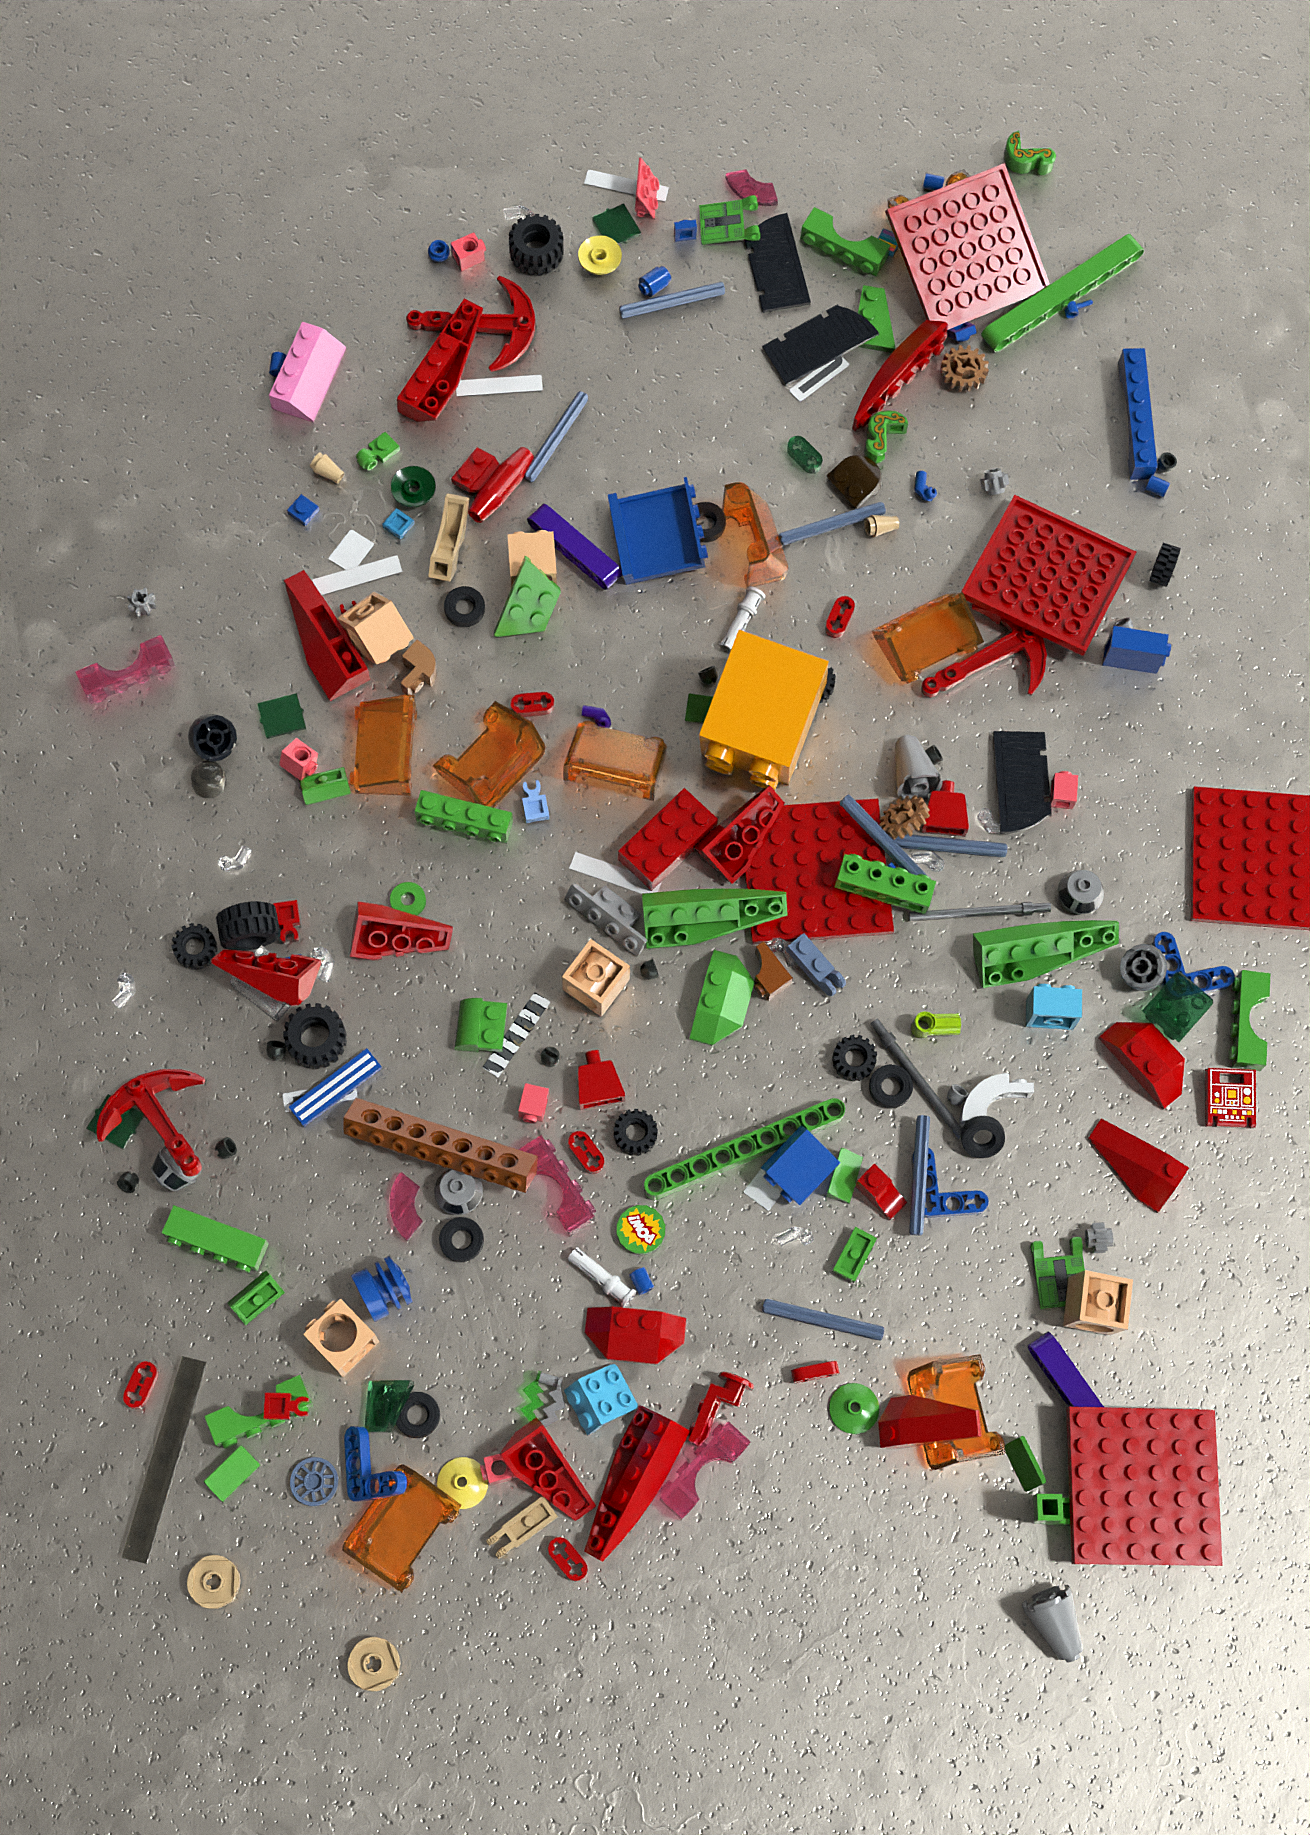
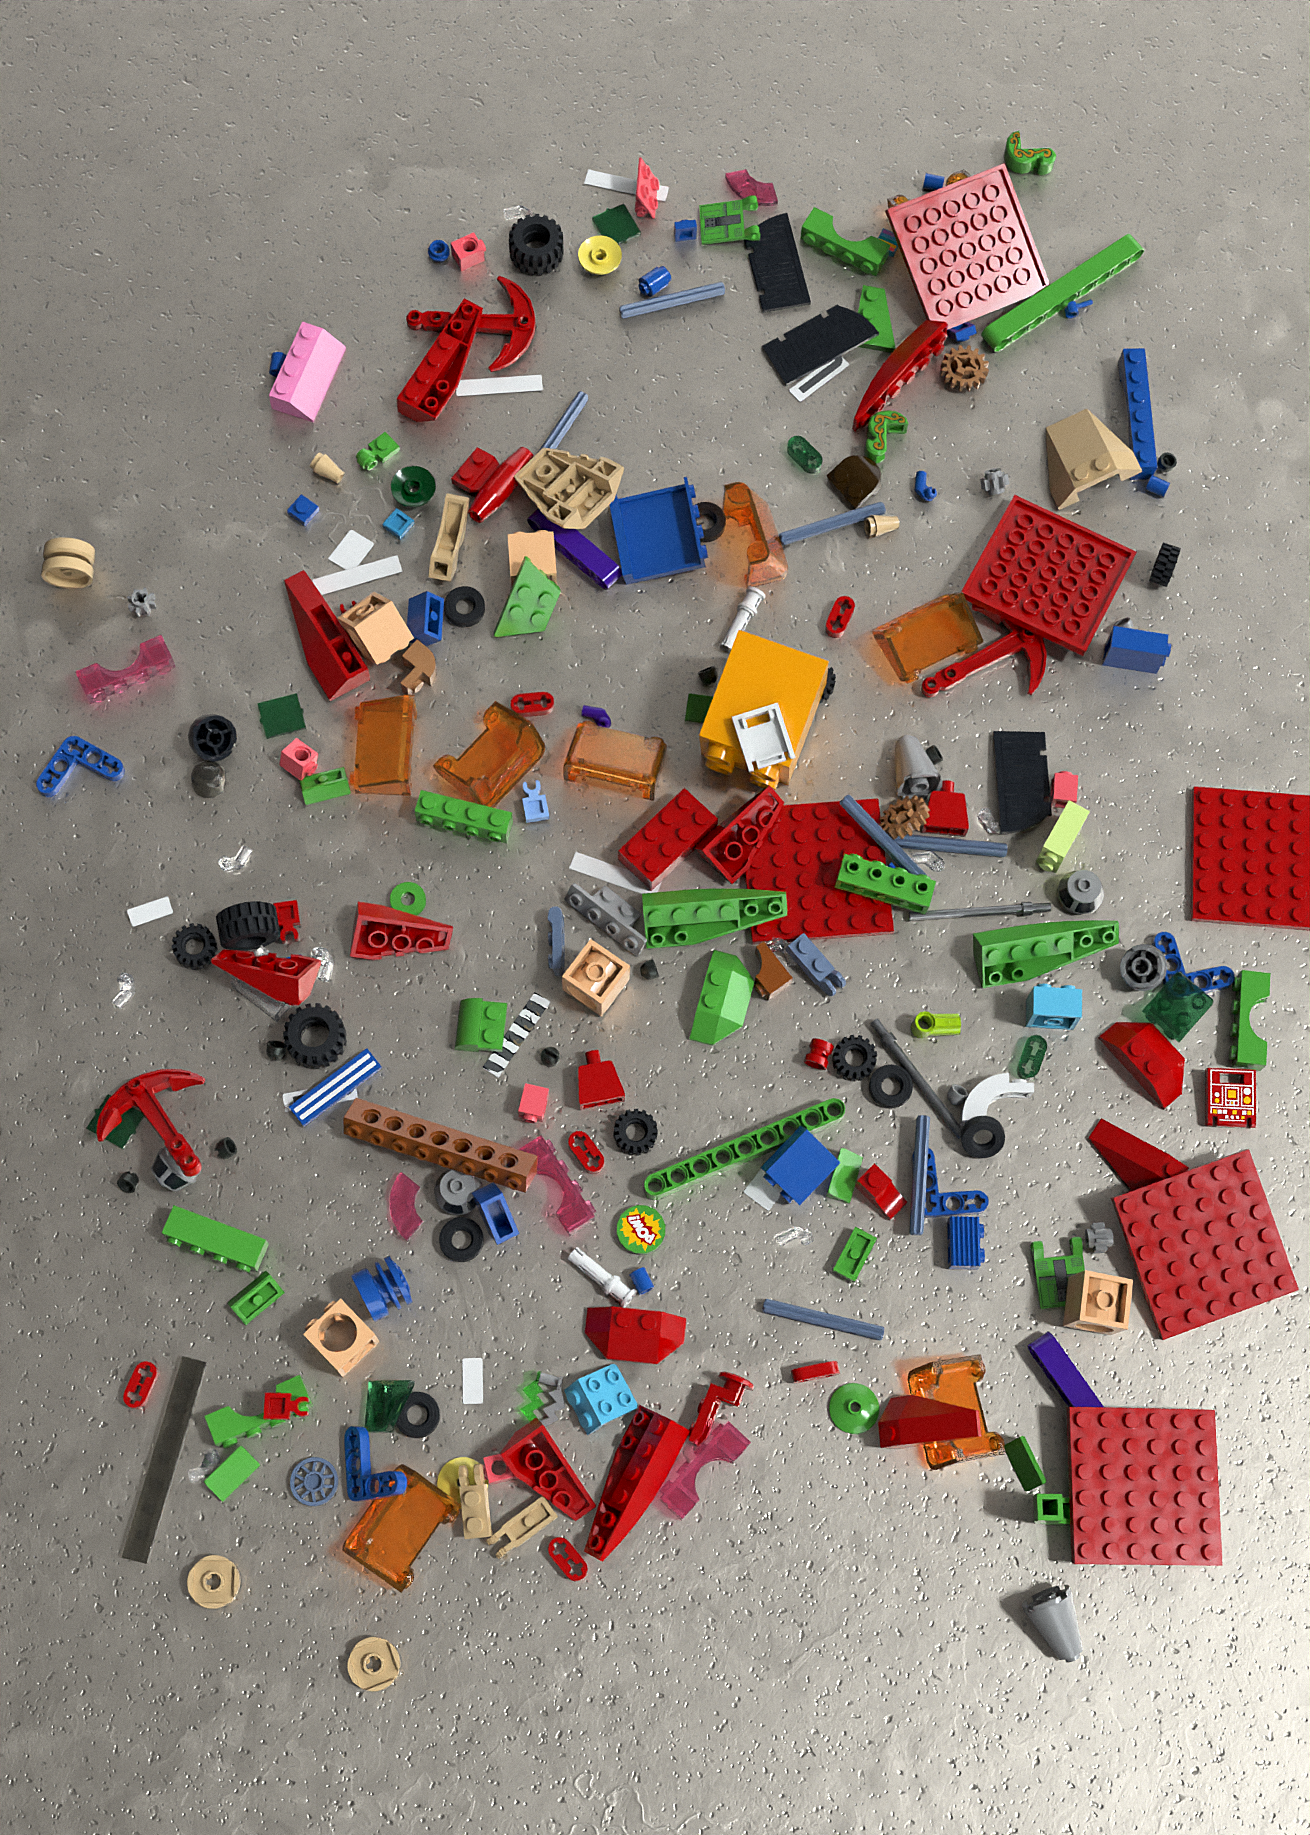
(68, 563): none -> tan wheel
(72, 759): none -> blue beam
(150, 911): none -> white sticker
(208, 1466): none -> clear arm
(425, 618): none -> blue brick
(472, 1380): none -> white sticker
(474, 1504): none -> tan hinge
(495, 1213): none -> blue brick
(557, 940): none -> sand blue hinge
(570, 487): none -> tan wedge
(763, 742): none -> white container
(818, 1054): none -> red wheel
(964, 1243): none -> blue brick
(1026, 1056): none -> clear green beam
(1062, 837): none -> yellowish green brick
(1084, 454): none -> tan wedge
(1204, 1244): none -> red plate

